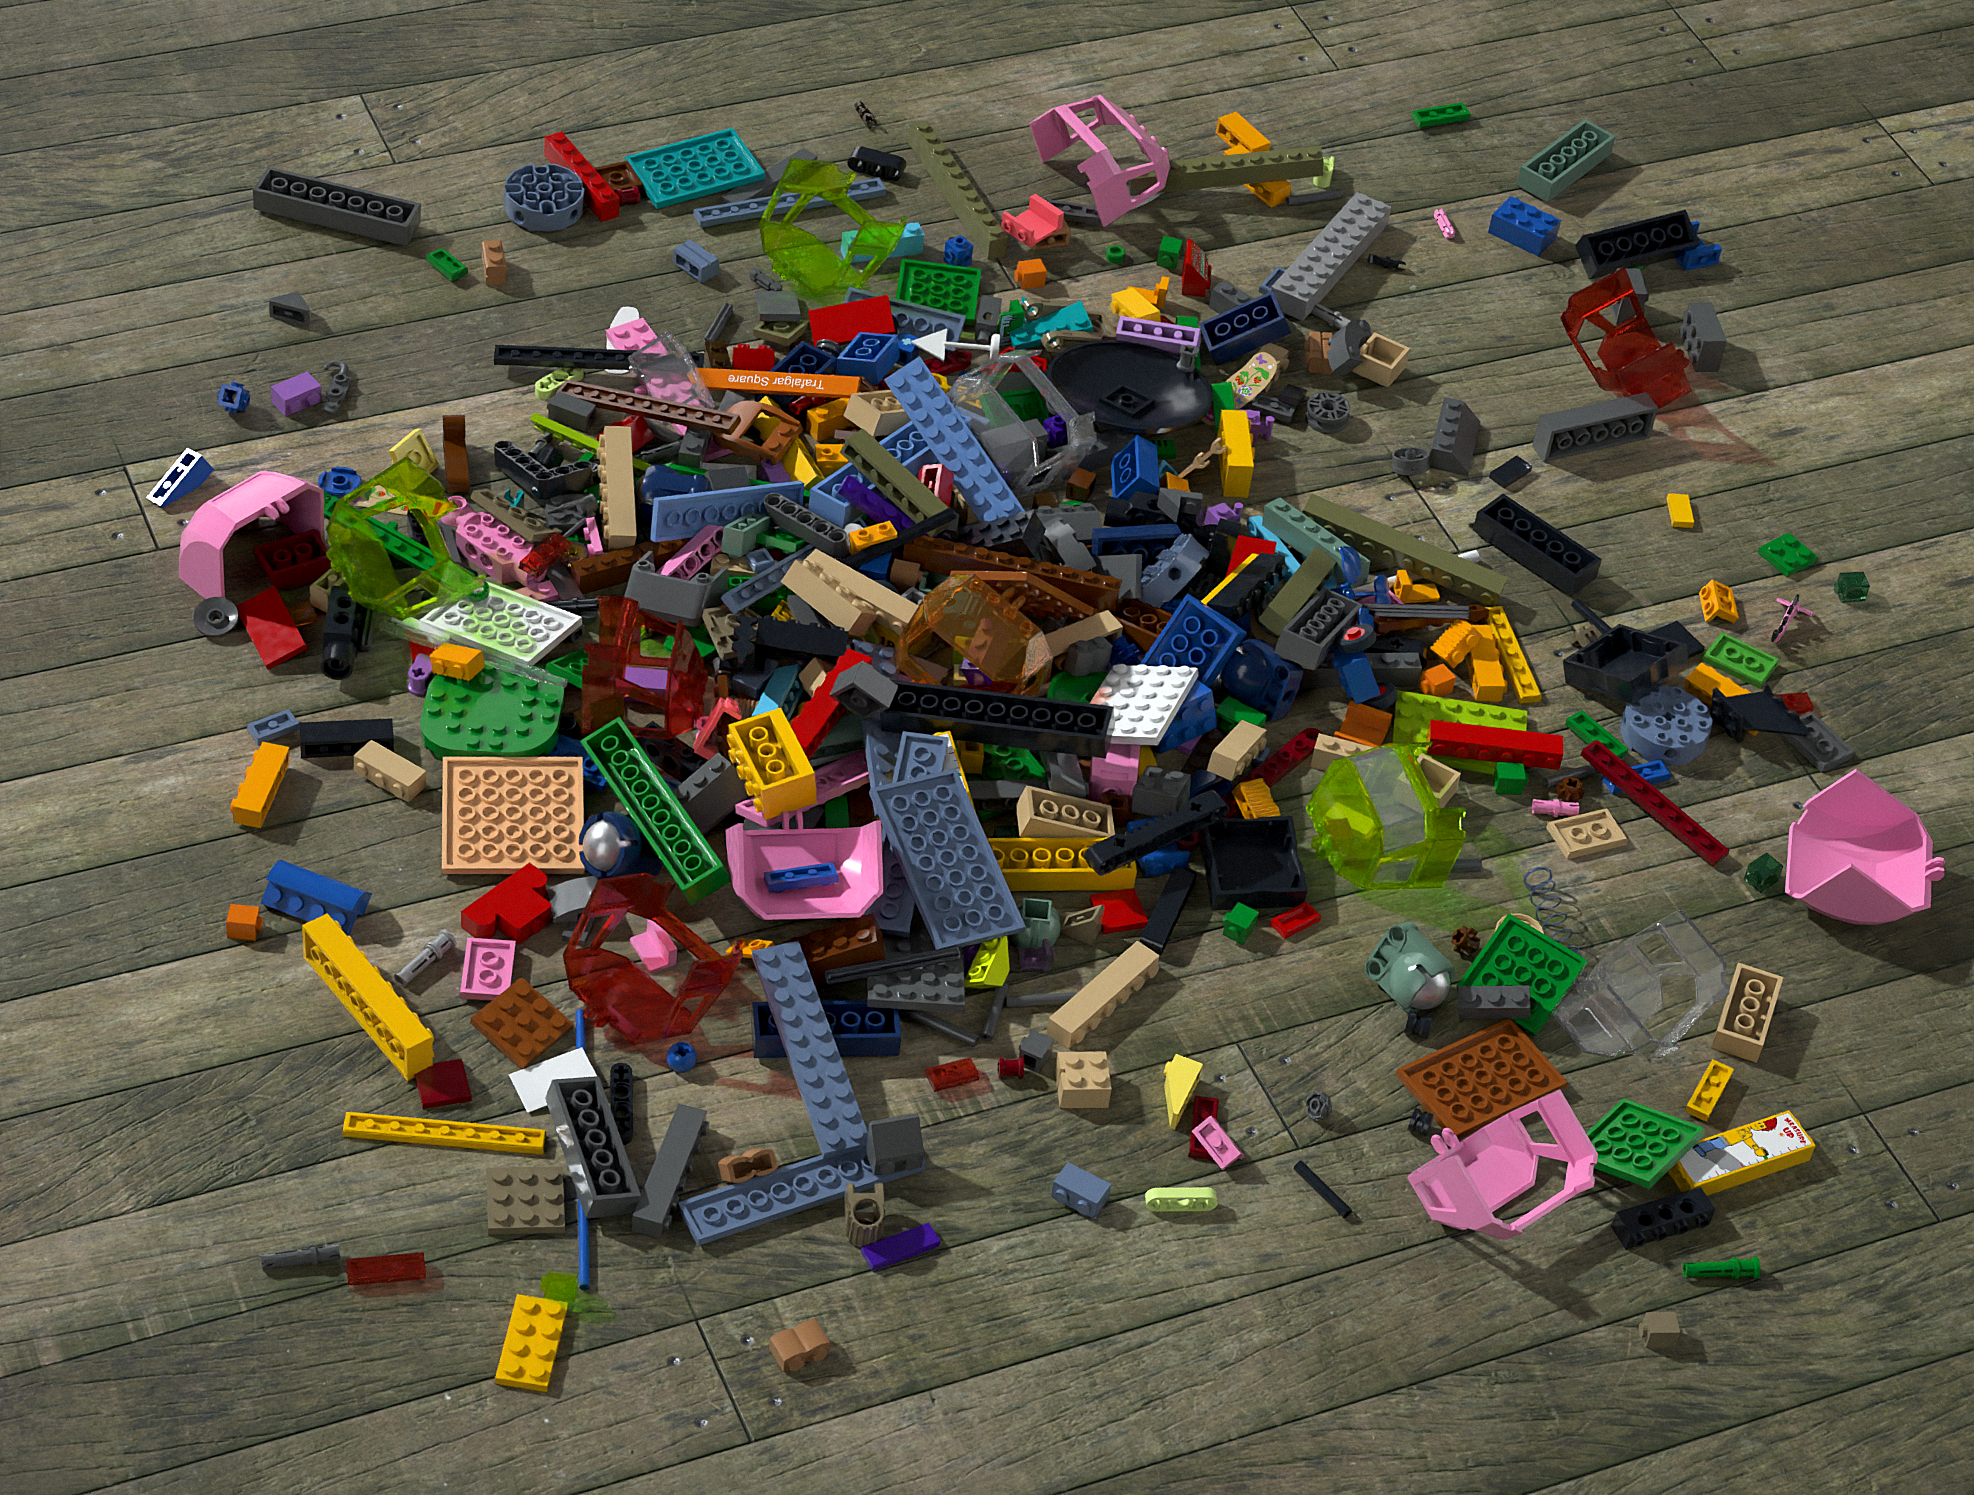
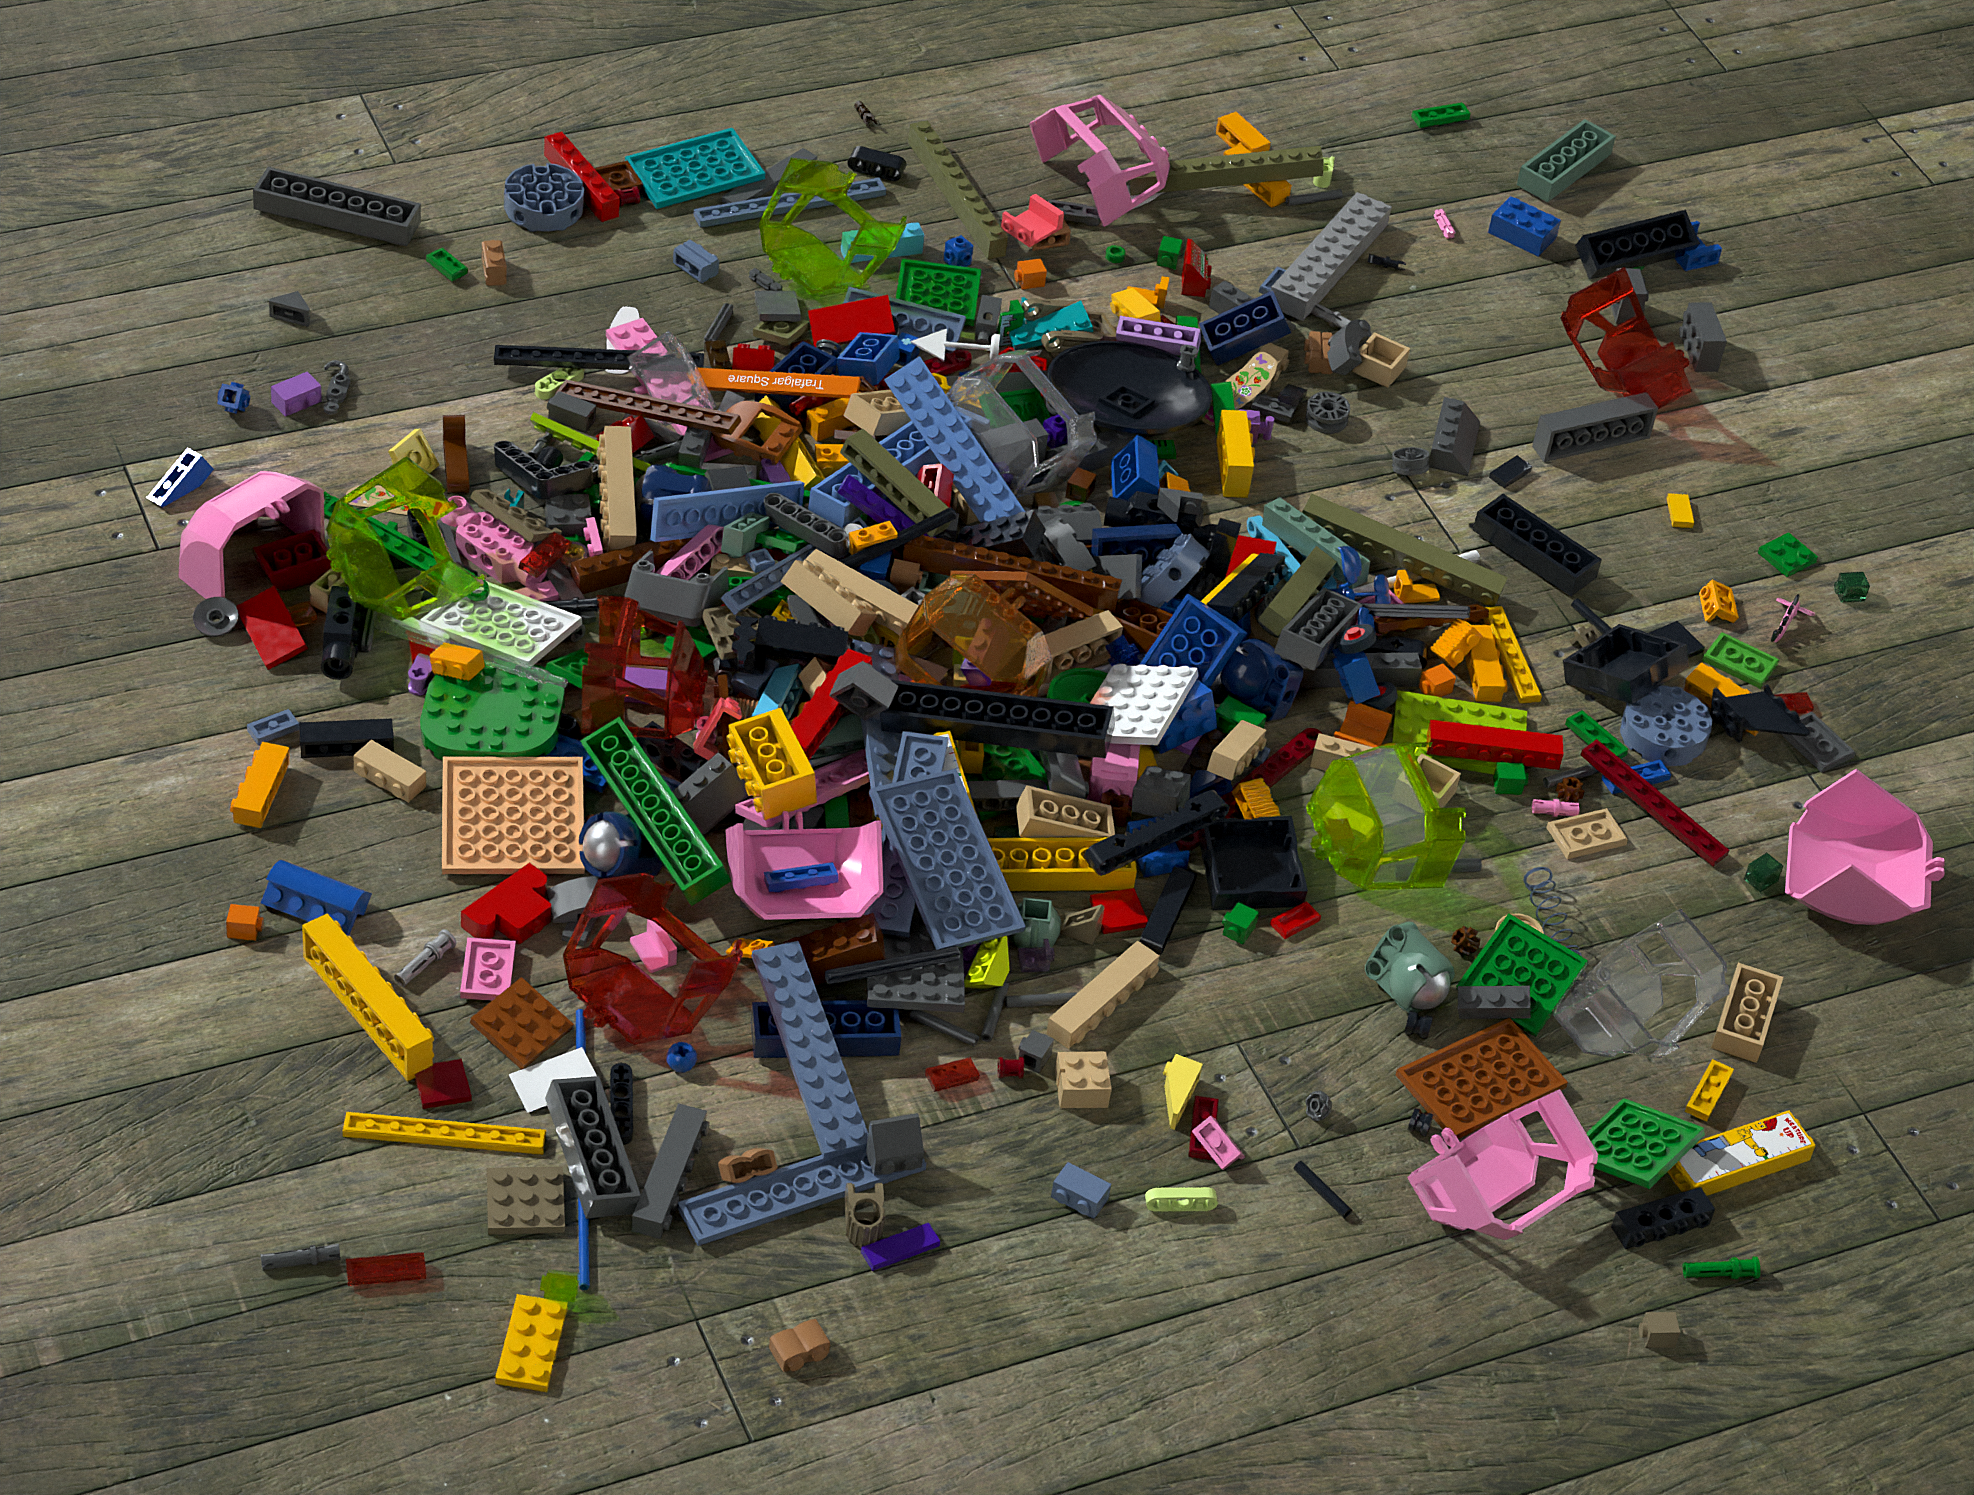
(347, 476): blue tile -> none
(585, 505): dark grey plant -> none
(1088, 656): dark grey brick -> none
(1199, 459): tan flag -> none
(1223, 511): medium lavender brick -> none

